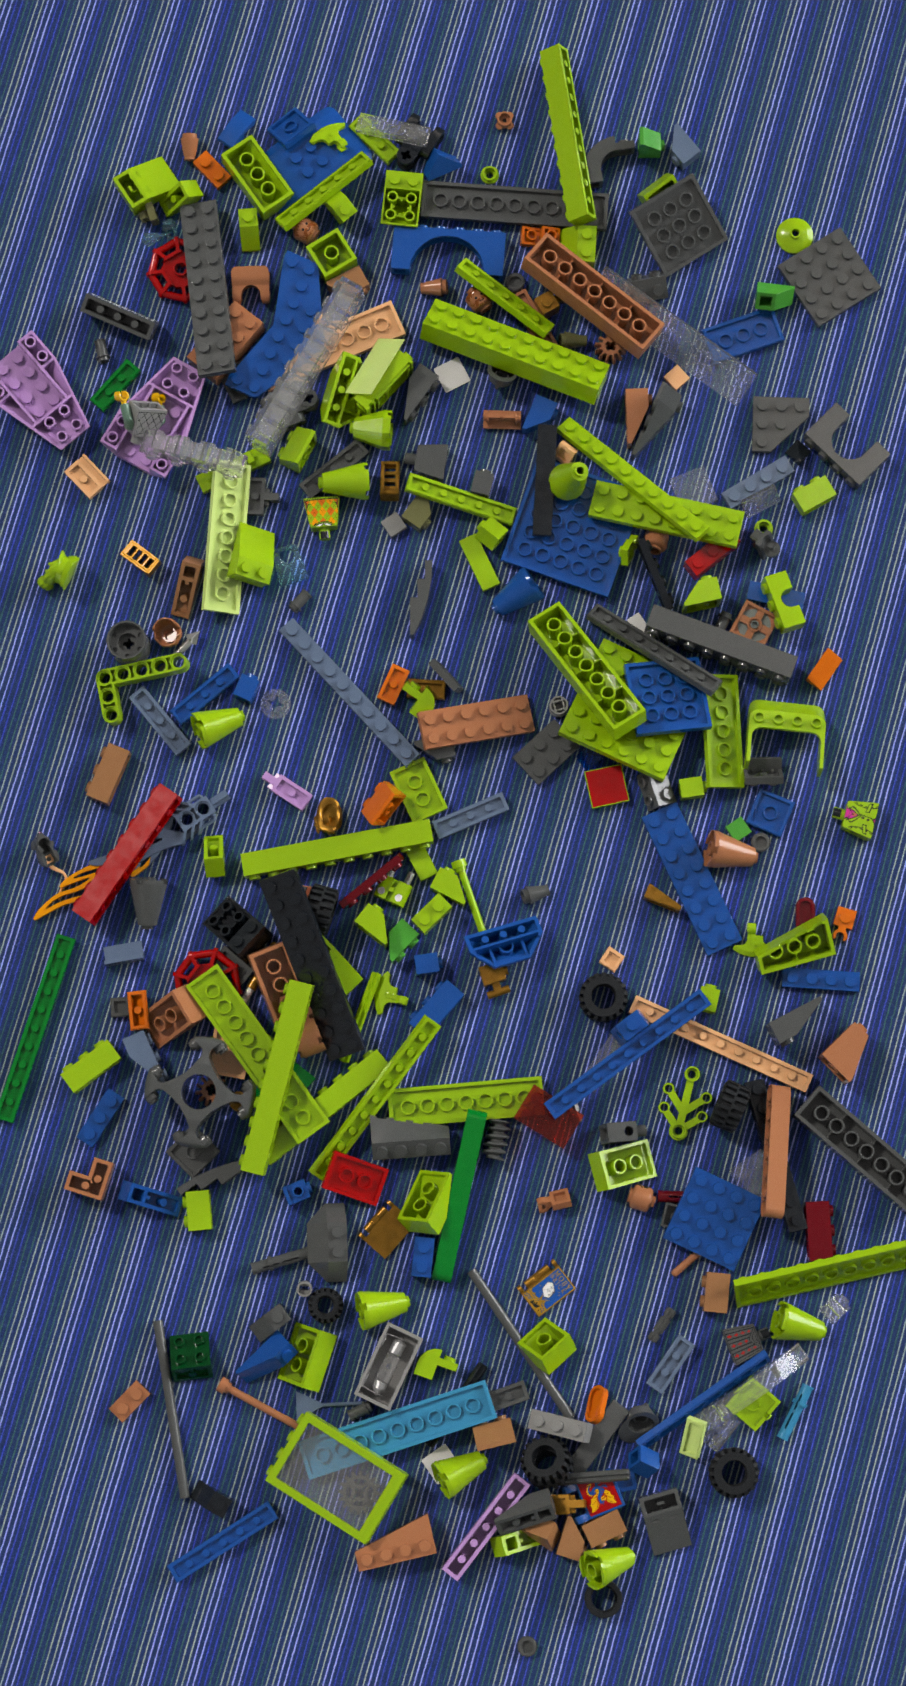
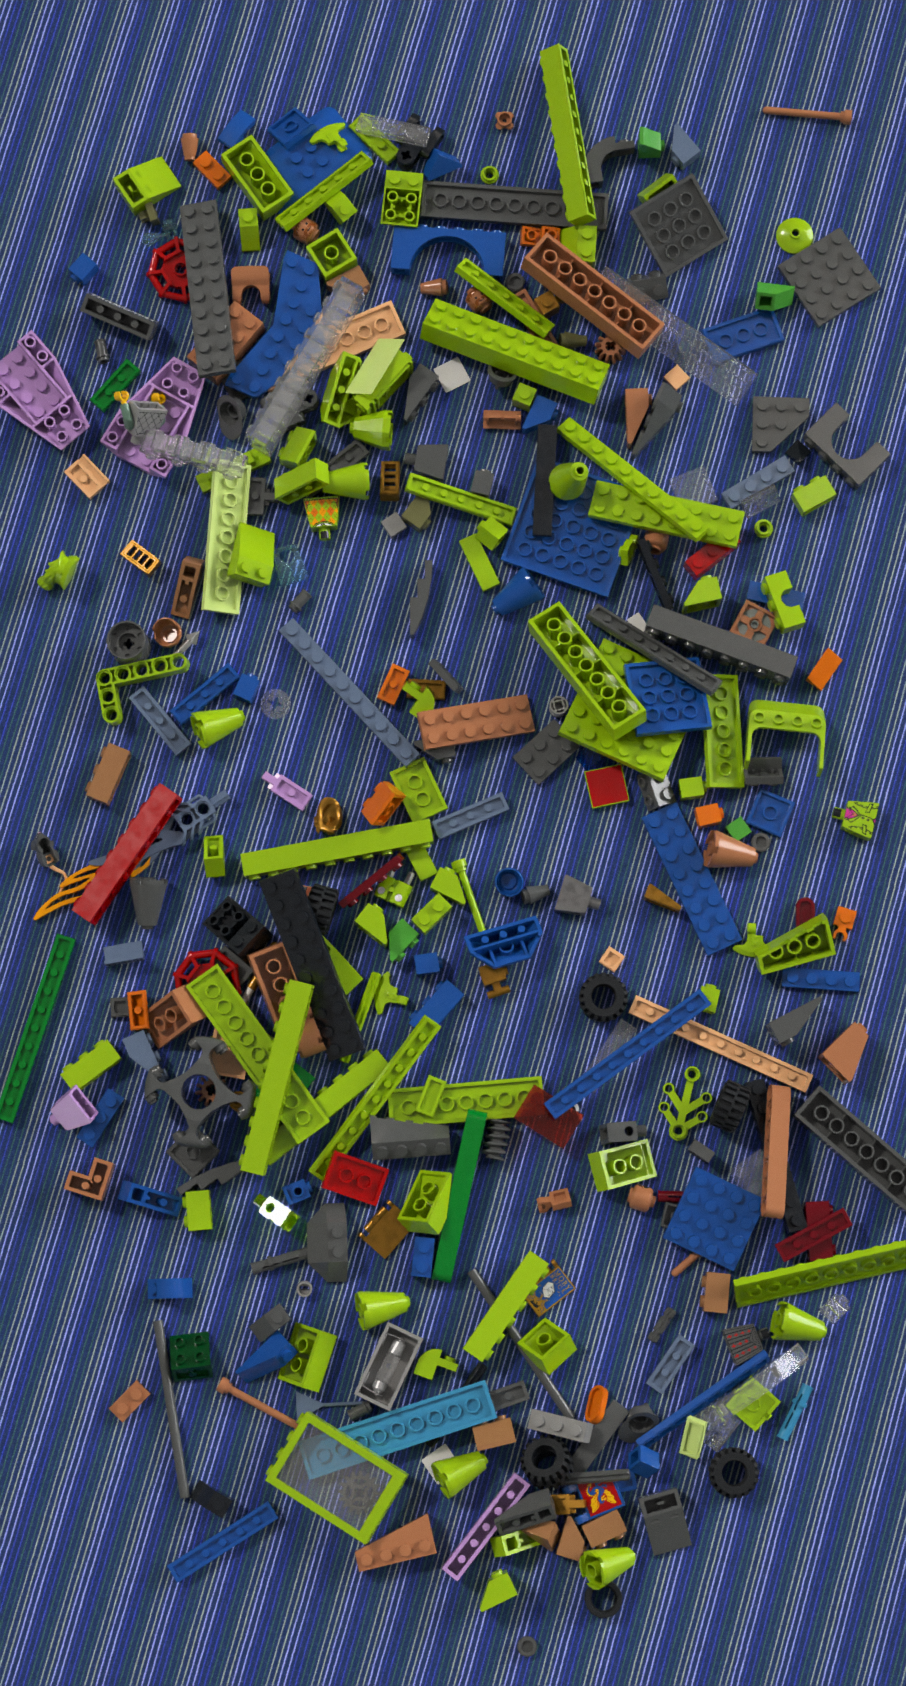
(73, 1110): none -> lavender torso
(83, 270): none -> blue brick
(170, 1288): none -> blue brick
(181, 194): lime slope -> none
(231, 413): none -> dark grey piece
(281, 1215): none -> torso
(301, 481): none -> lime brick
(337, 1305): black tyre -> none
(430, 1096): none -> lime tile
(497, 1590): none -> lime slope
(505, 1307): none -> lime brick
(509, 882): none -> blue hair
(524, 397): none -> lime brick
(565, 452): light nougat plate -> none
(575, 897): none -> flat silver torso
(629, 1027): blue torso -> none
(700, 1151): none -> dark grey piece
(708, 815): none -> orange brick
(723, 621): dark grey pin -> none
(765, 544): dark grey hips -> none
(813, 1234): none -> dark red plate
(844, 117): none -> nougat piece

